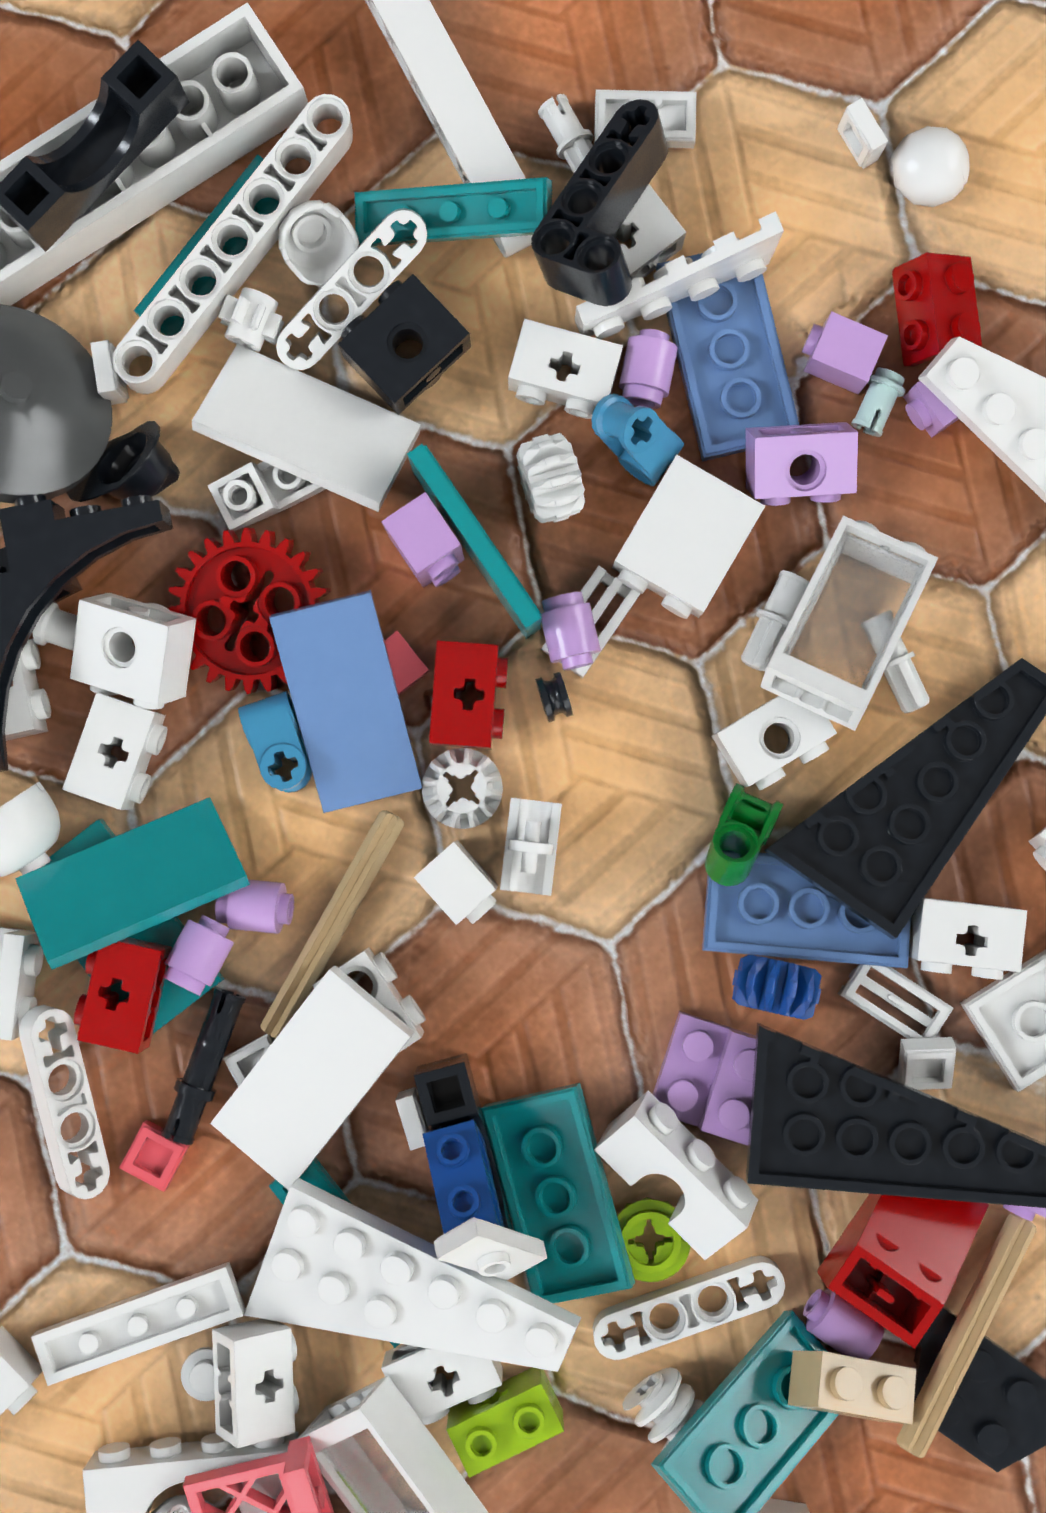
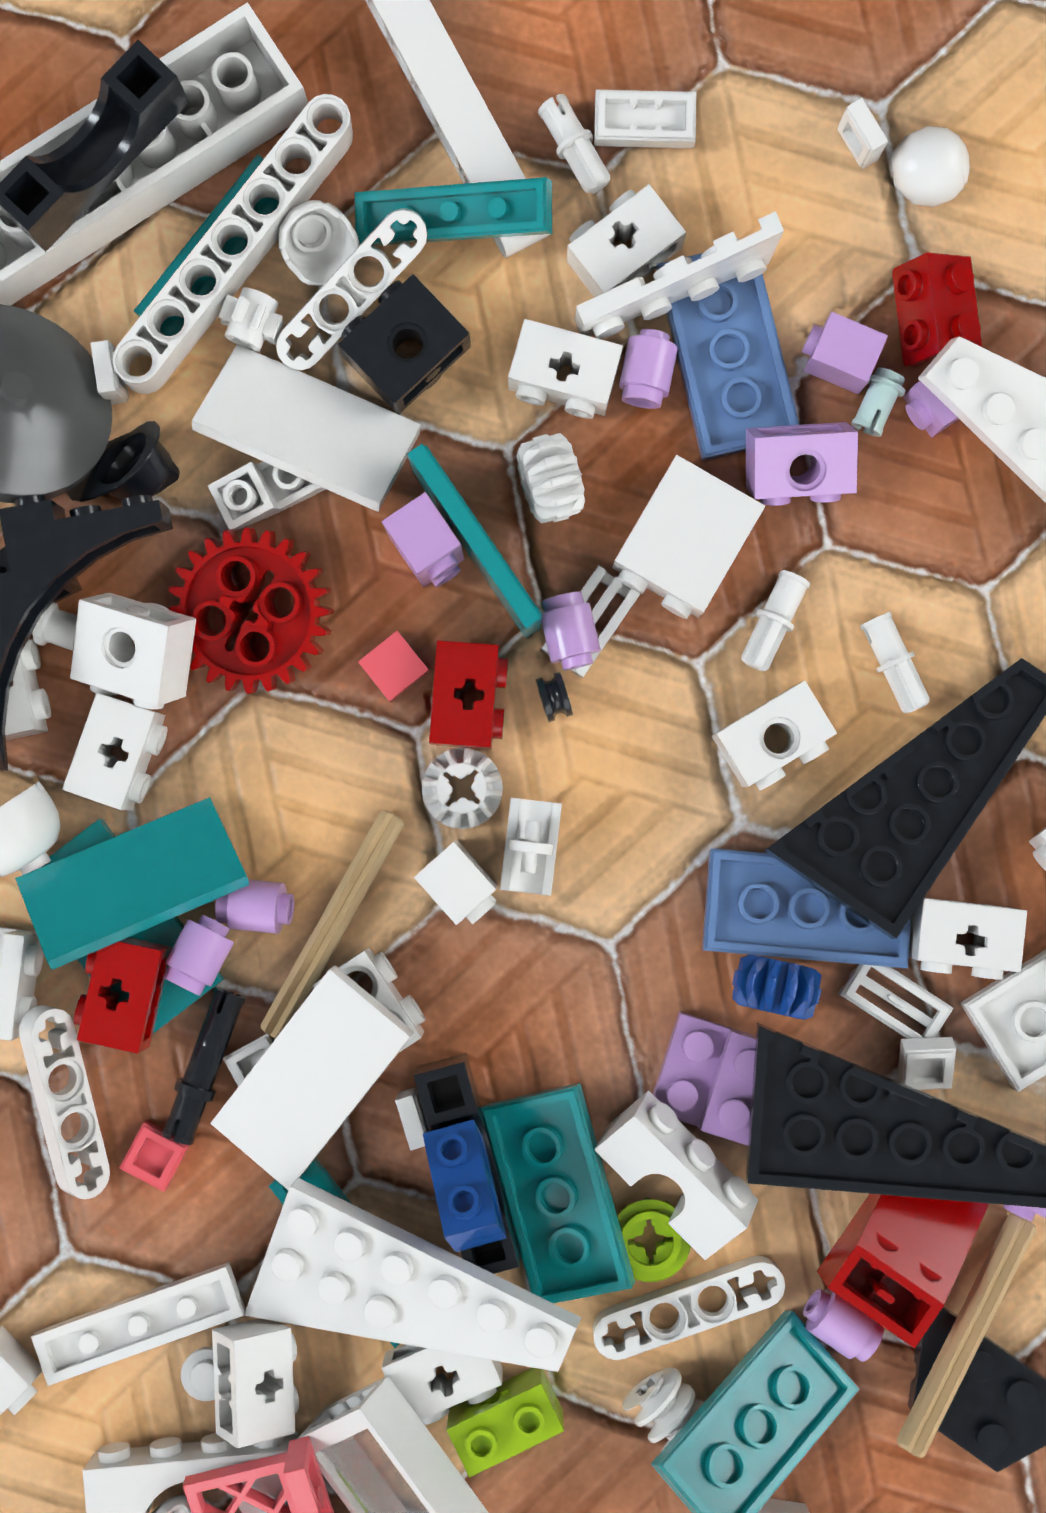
(273, 734): dark azure piece -> none
(346, 701): medium blue tile -> none
(489, 1249): white plate -> none
(578, 232): black beam -> none
(636, 437): dark azure piece -> none
(742, 829): green piece -> none
(848, 622): window -> none
(852, 1386): tan brick -> none

